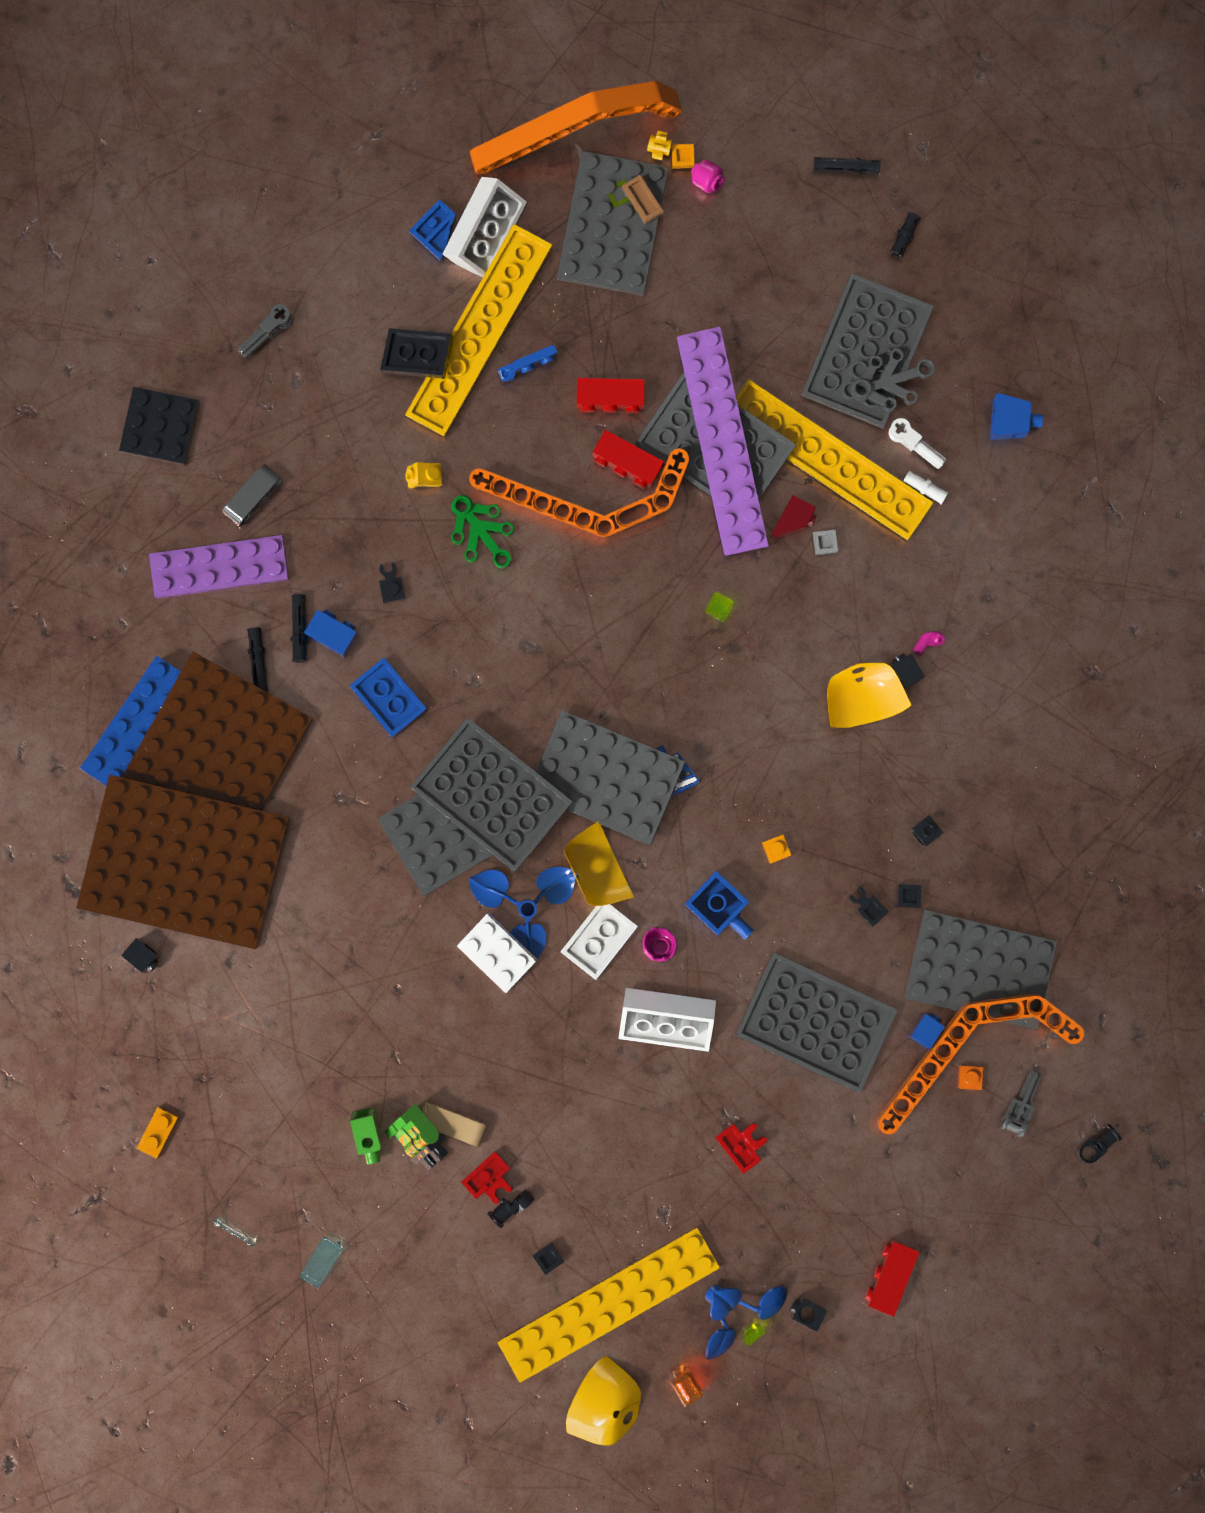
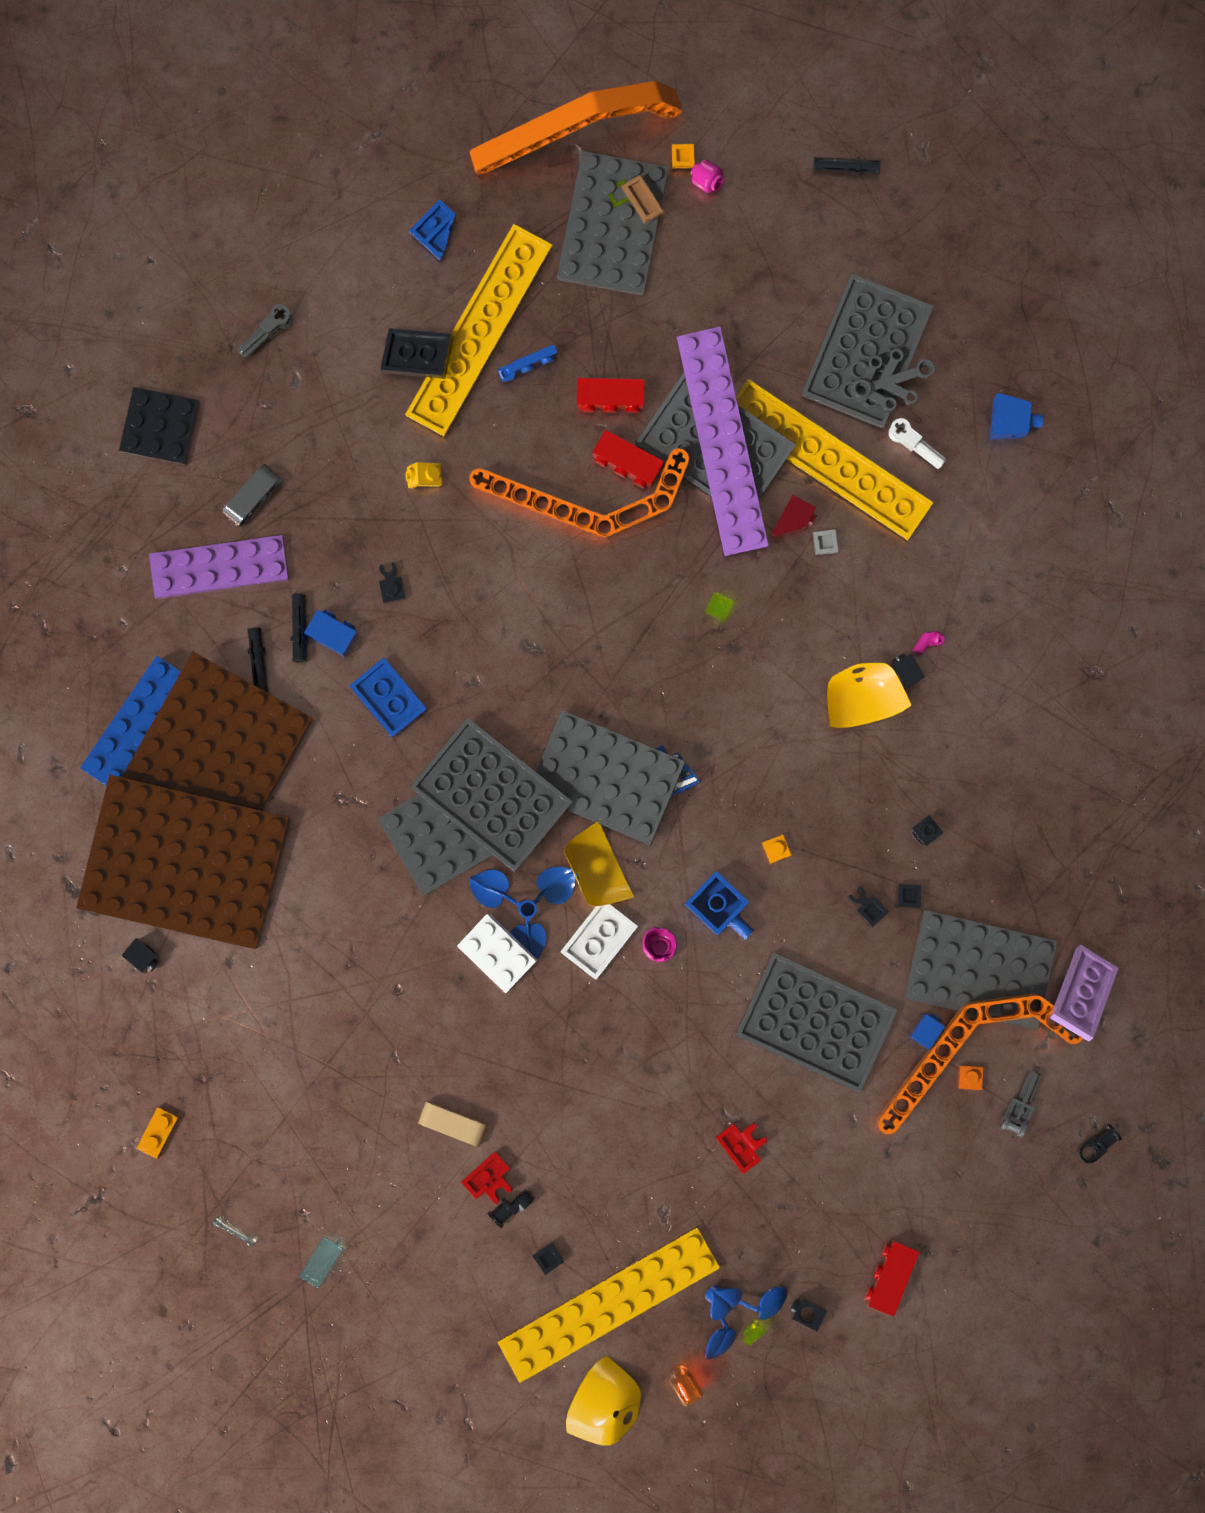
(366, 1125): bright green torso -> none
(418, 1137): hips -> none
(479, 528): green plant -> none
(484, 225): white slope -> none
(659, 145): yellow gear -> none
(667, 1019): white slope -> none
(905, 235): black pin -> none
(925, 487): white pin -> none
(1084, 993): none -> lavender plate

